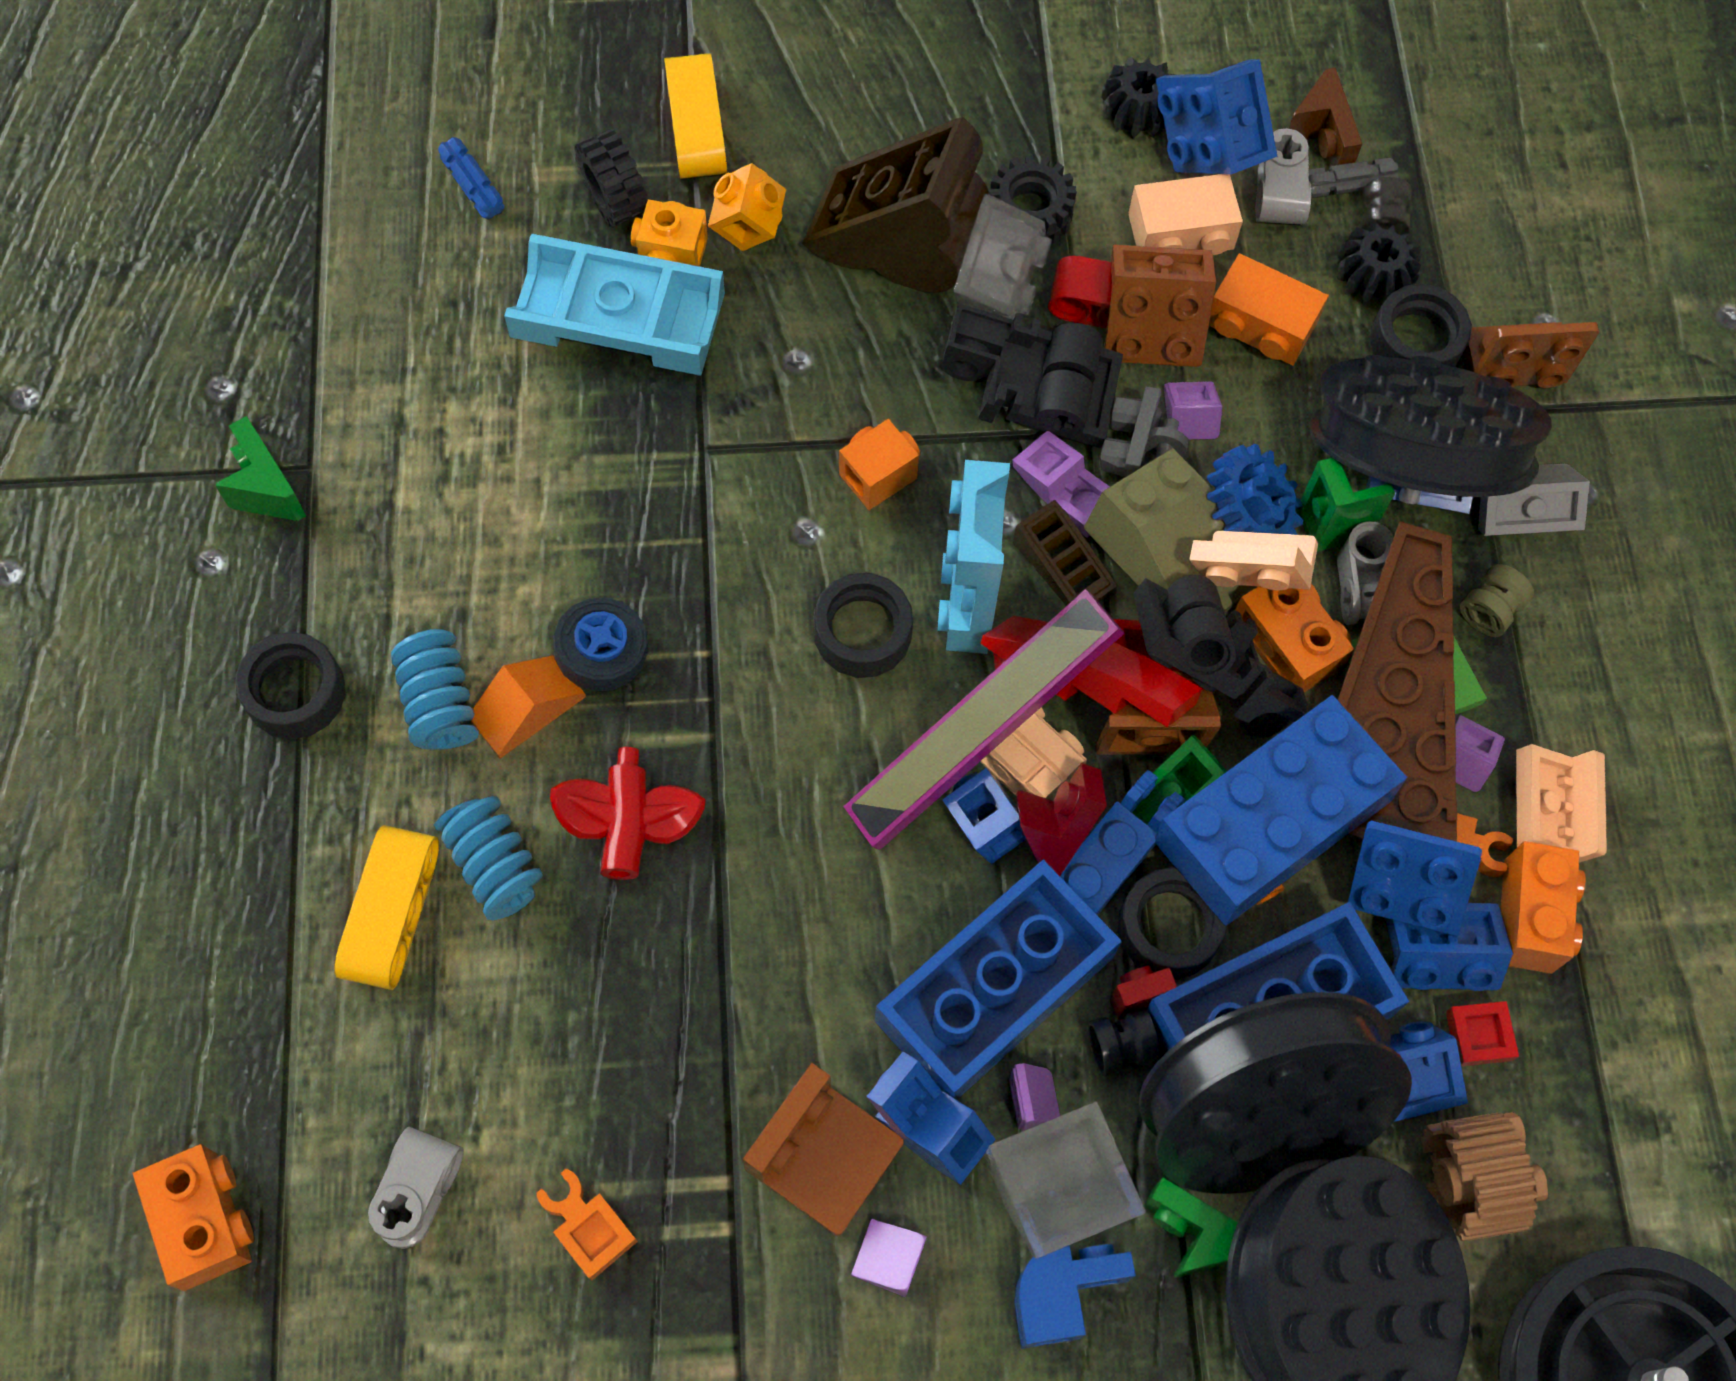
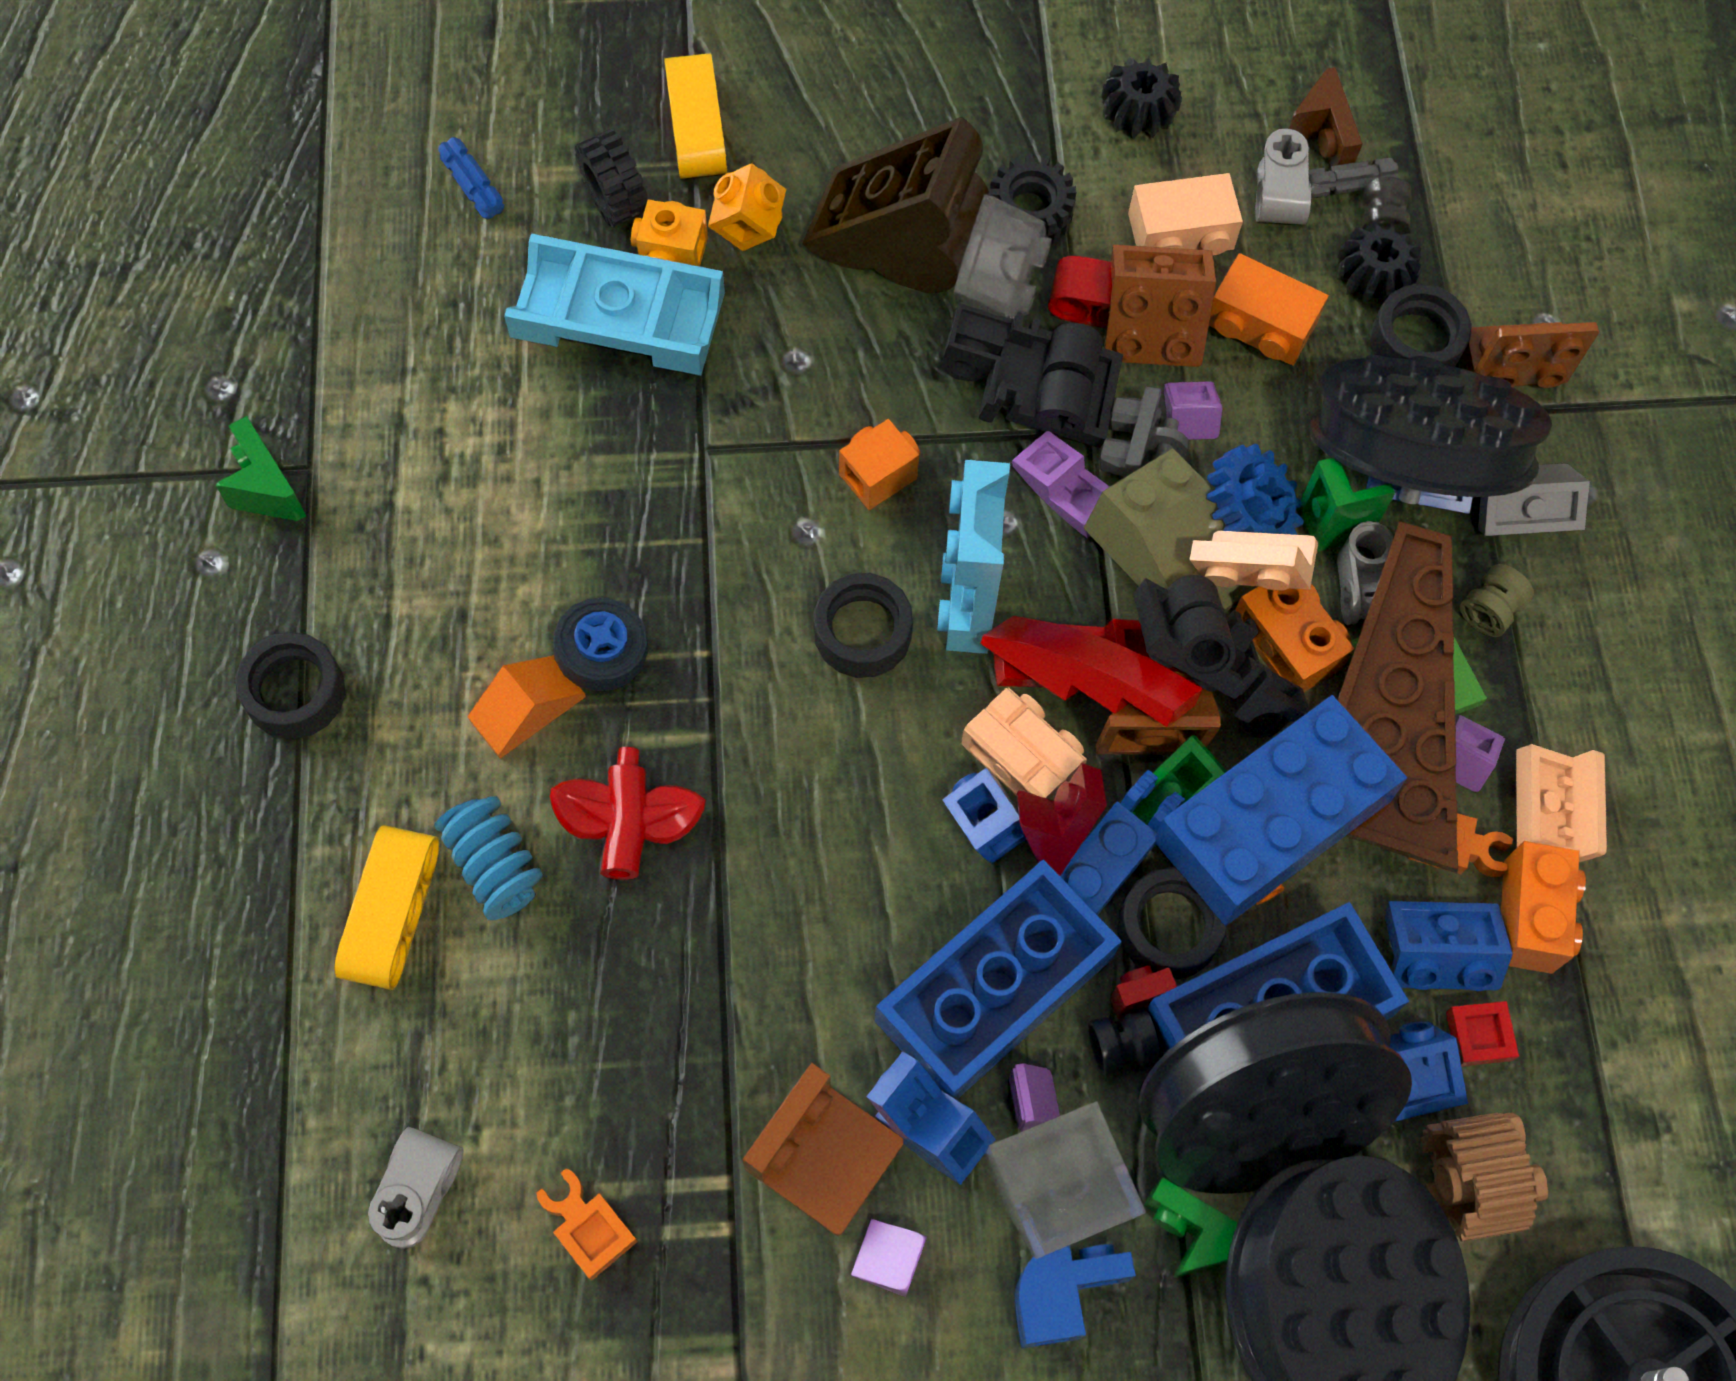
(194, 1216): orange brick -> none
(431, 691): dark azure piece -> none
(983, 719): tile -> none
(1064, 531): dark brown slope -> none
(1217, 119): blue bracket -> none
(1414, 877): blue bracket -> none

